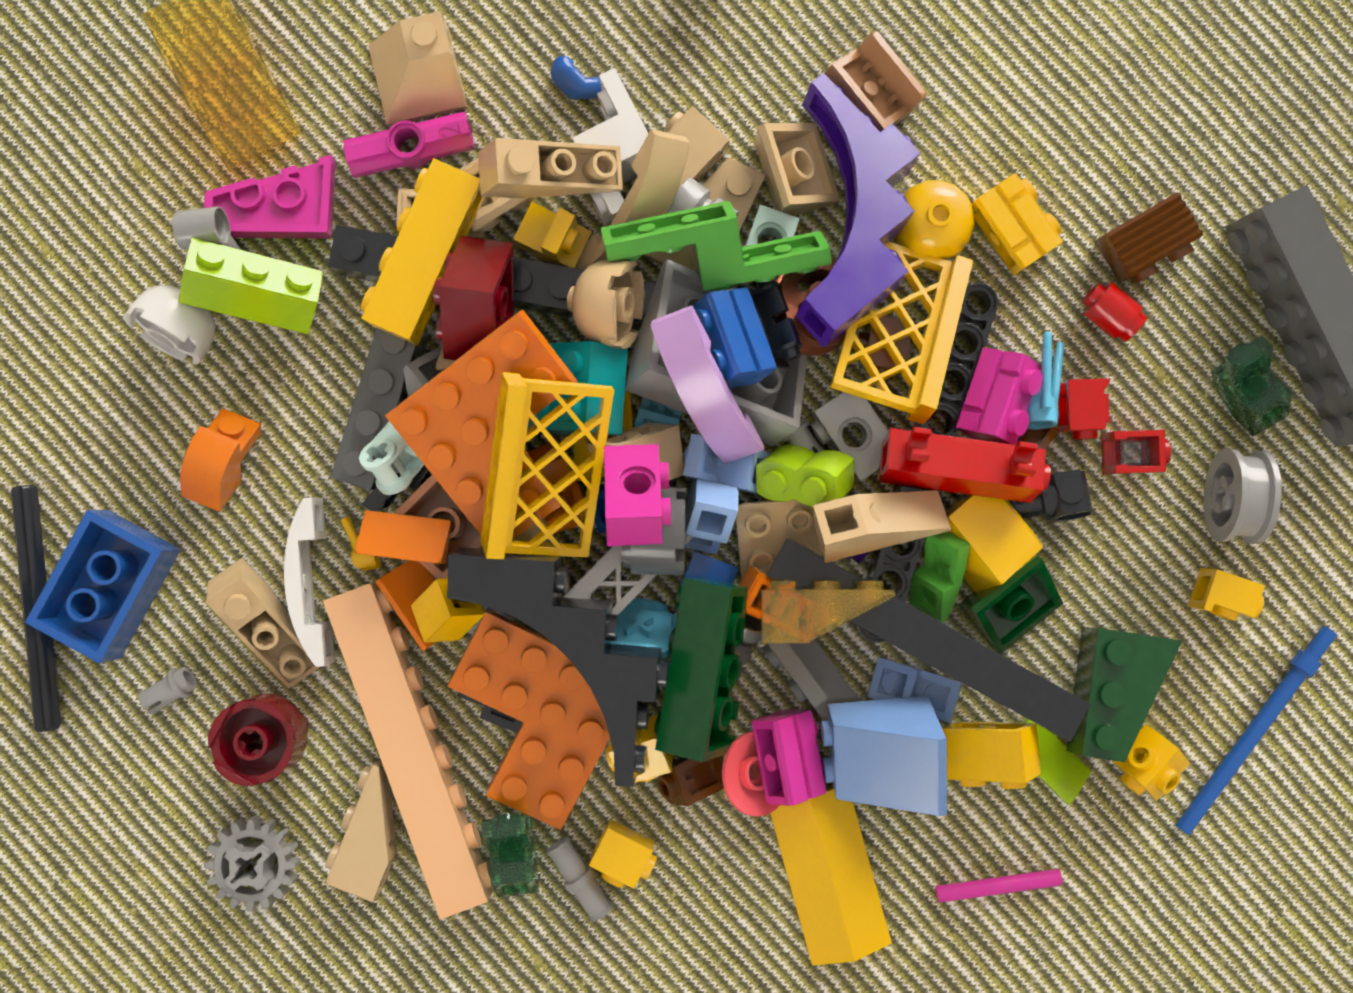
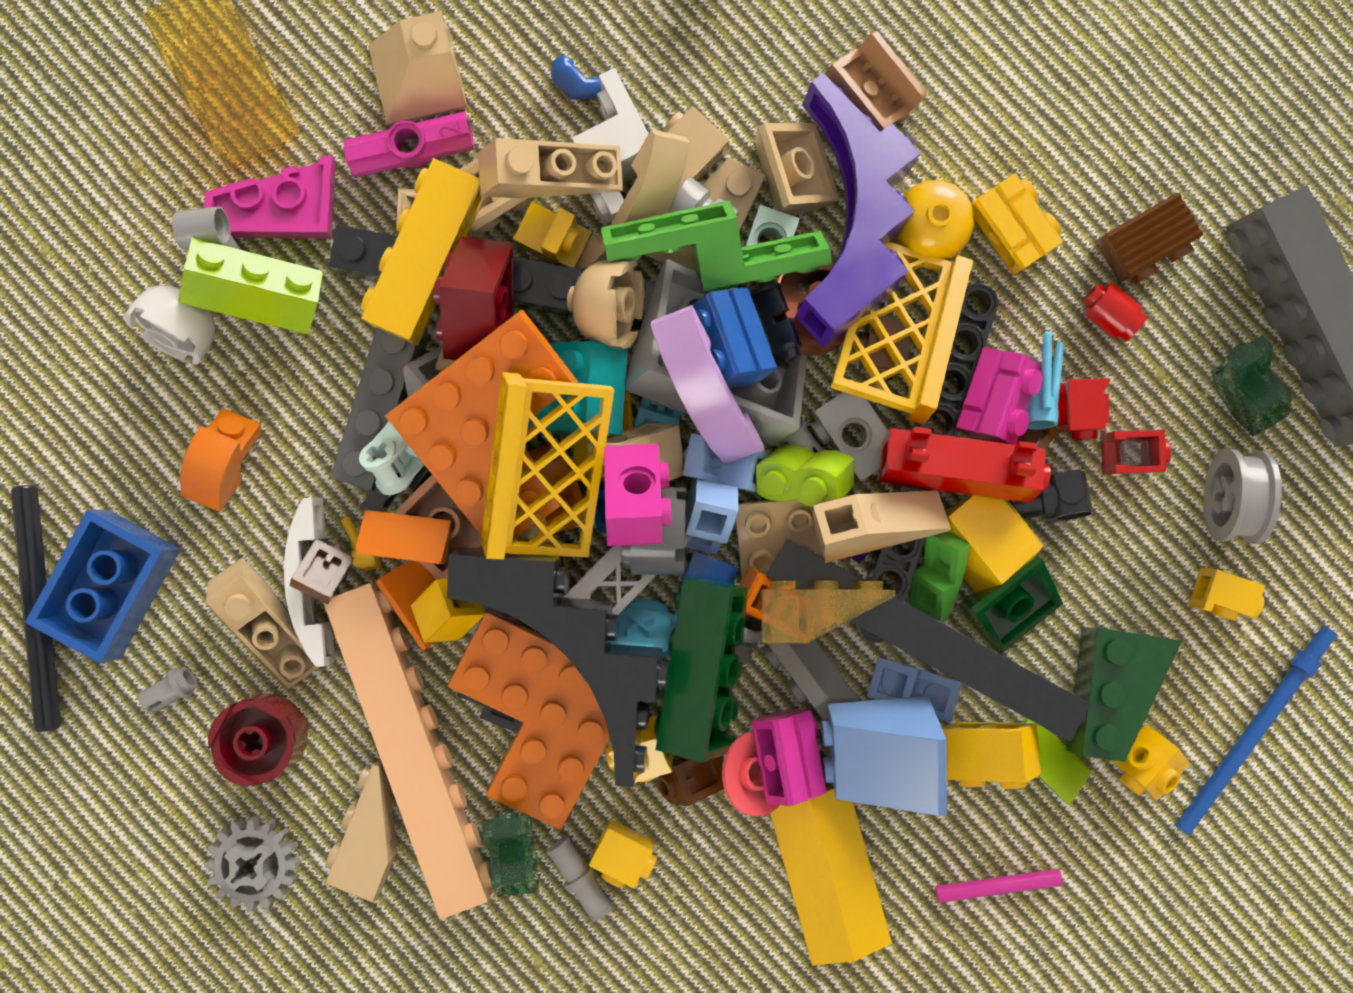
(322, 571): none -> bracket

